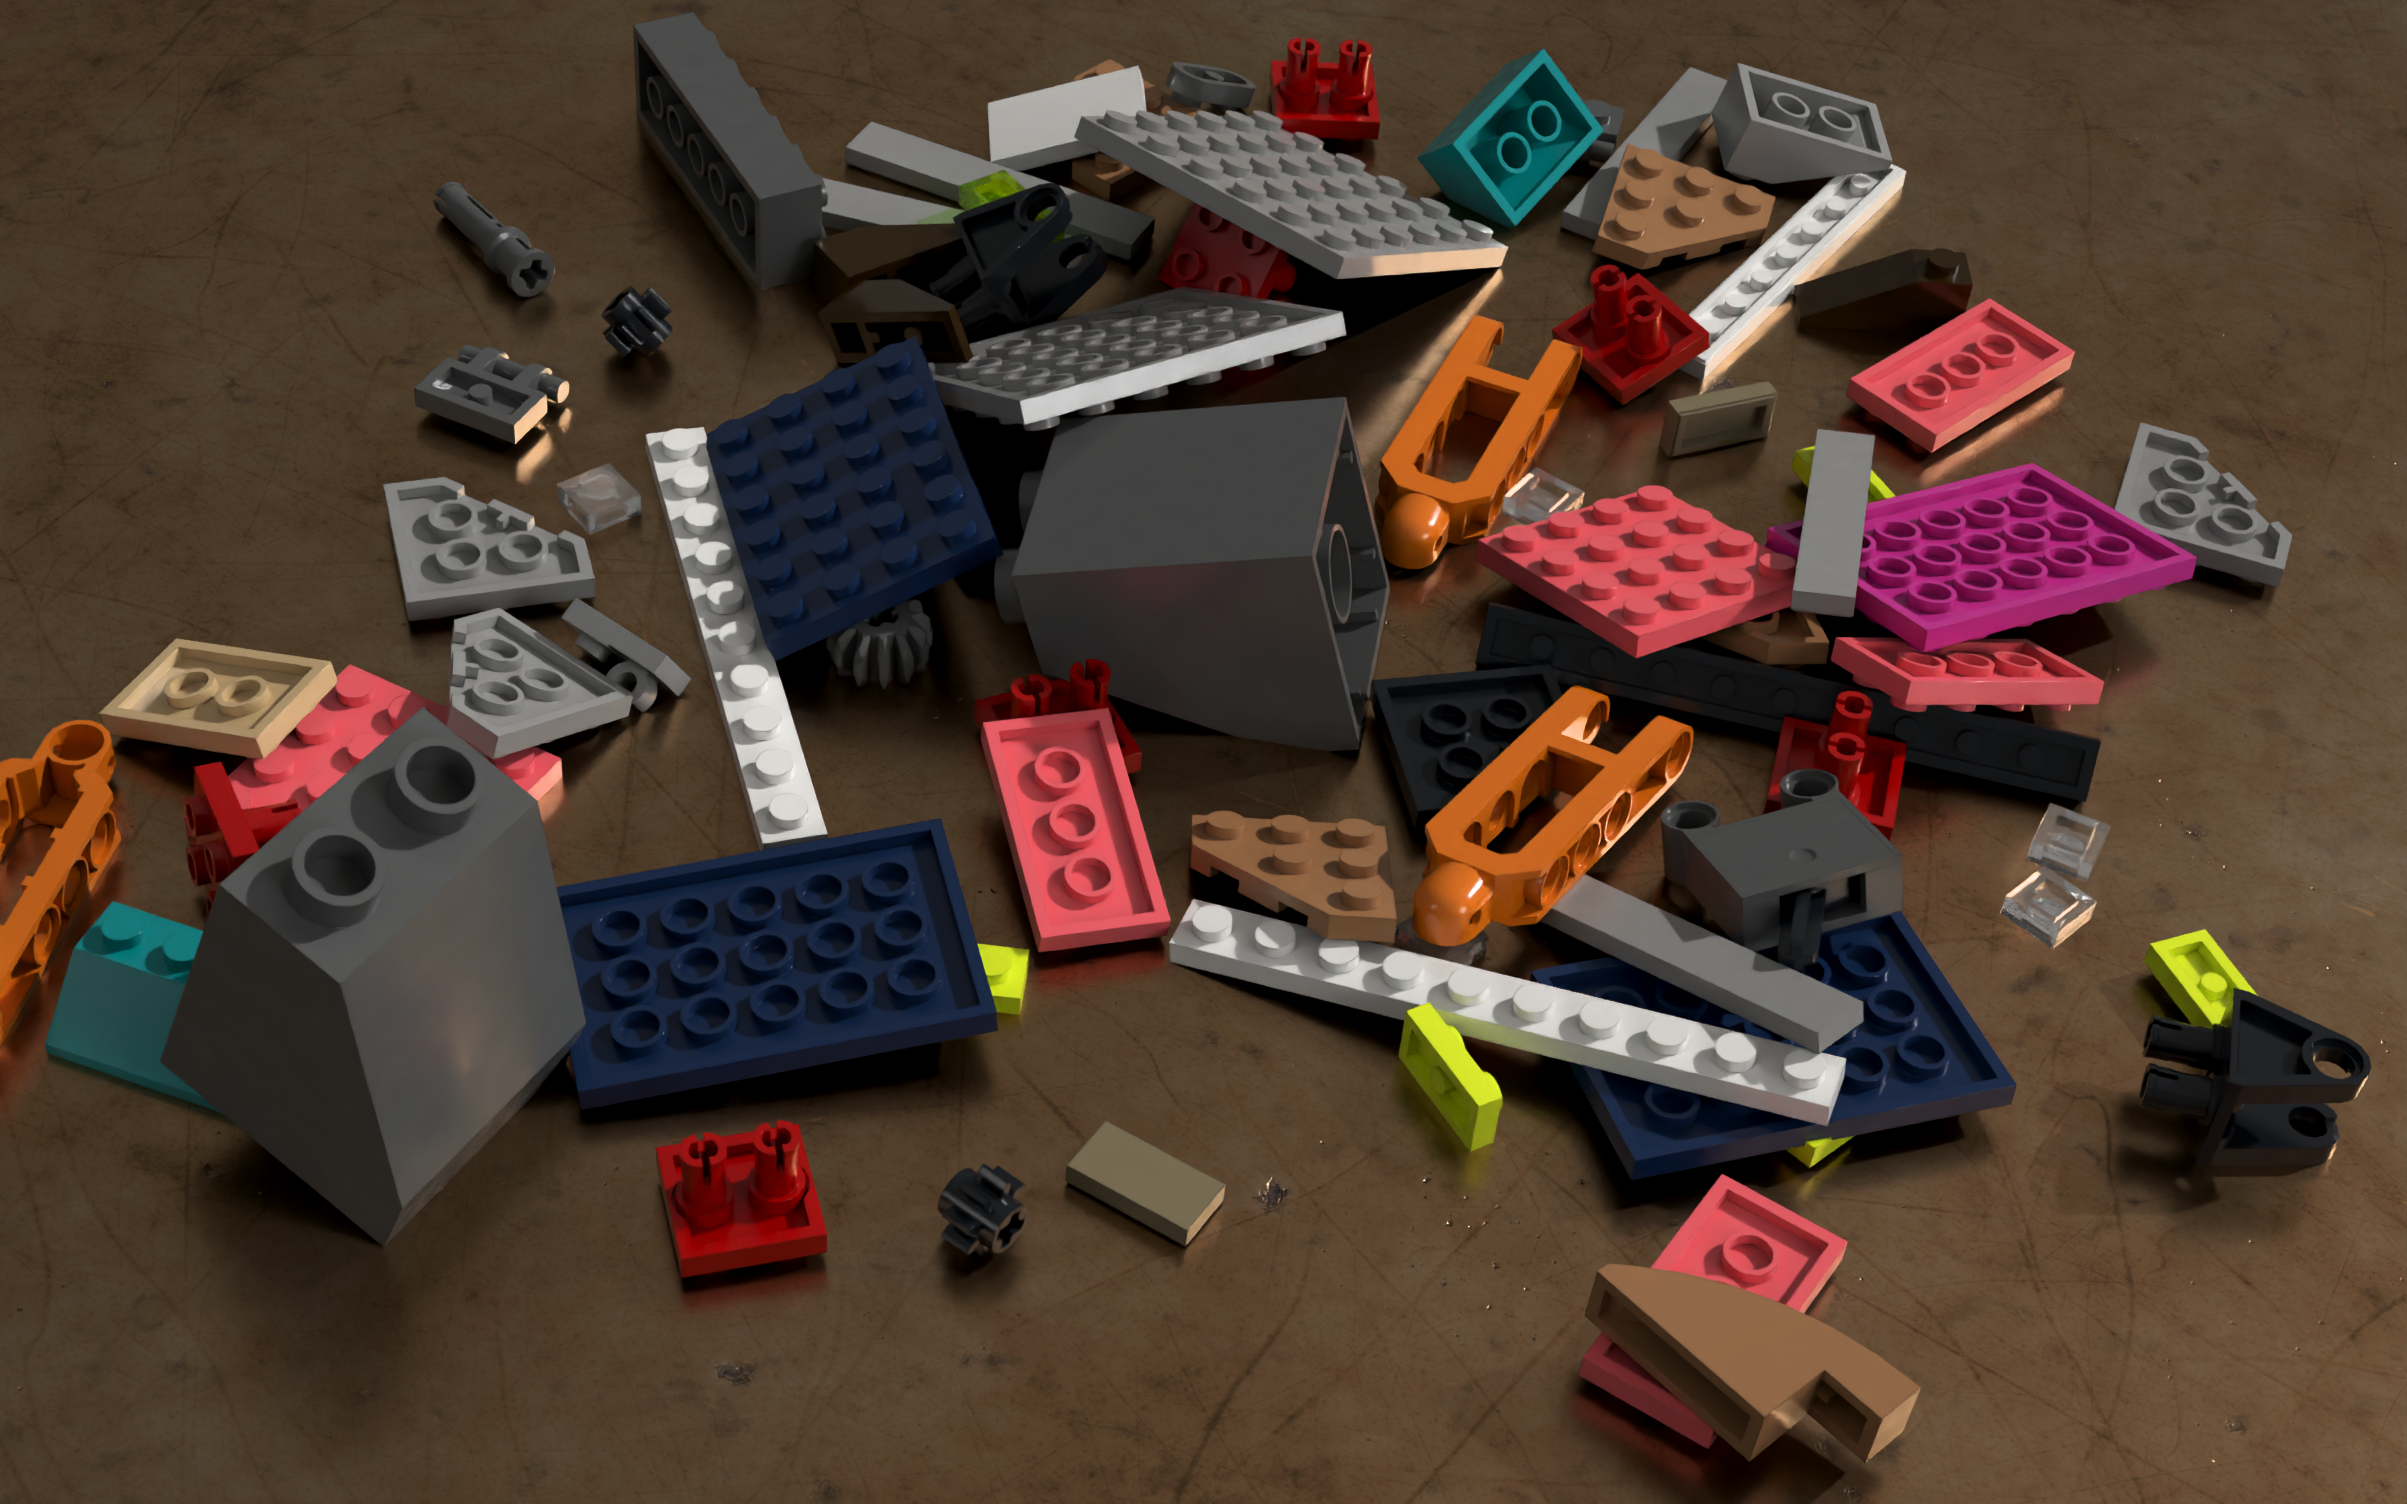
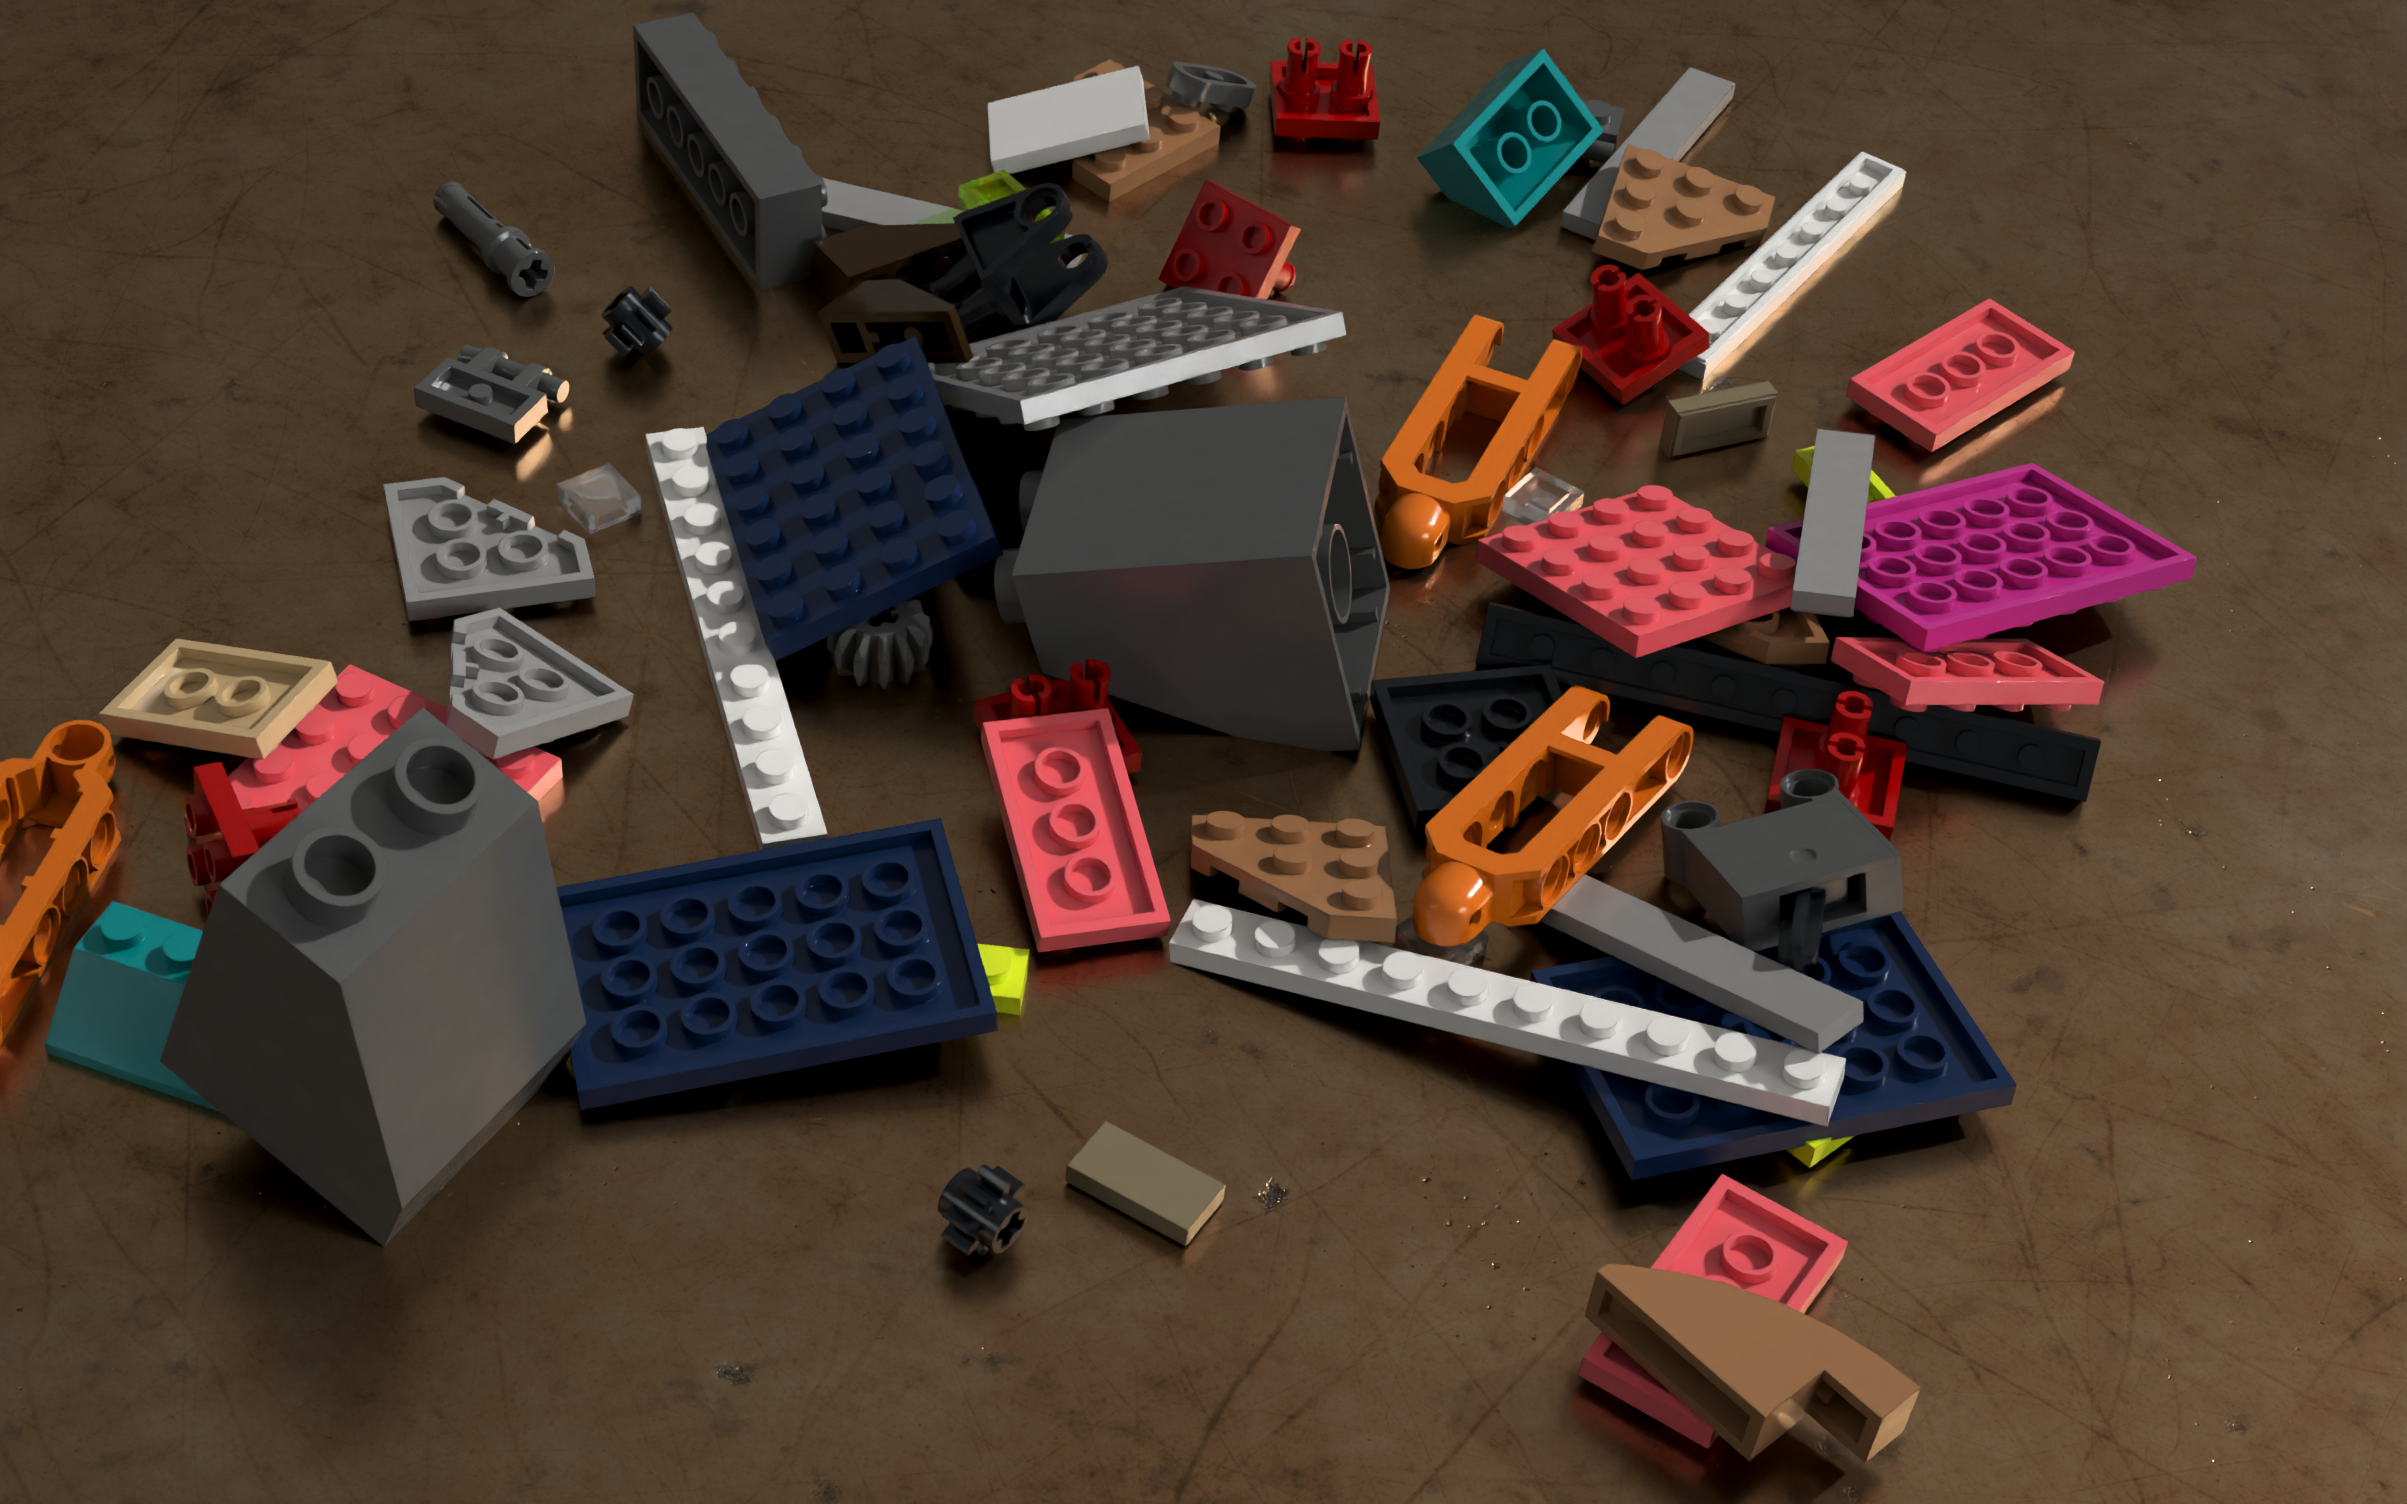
(637, 659): light grey plate -> none
(740, 1199): red plate -> none
(943, 169): light grey tile -> none
(1294, 192): light grey plate -> none
(1450, 1076): neon yellow plate -> none
(1794, 130): light grey slope -> none
(1890, 295): dark brown slope -> none
(2048, 907): clear plate -> none
(2068, 842): clear plate -> none
(2195, 975): neon yellow plate -> none
(2198, 509): light grey plate -> none
(2253, 1082): black piece -> none

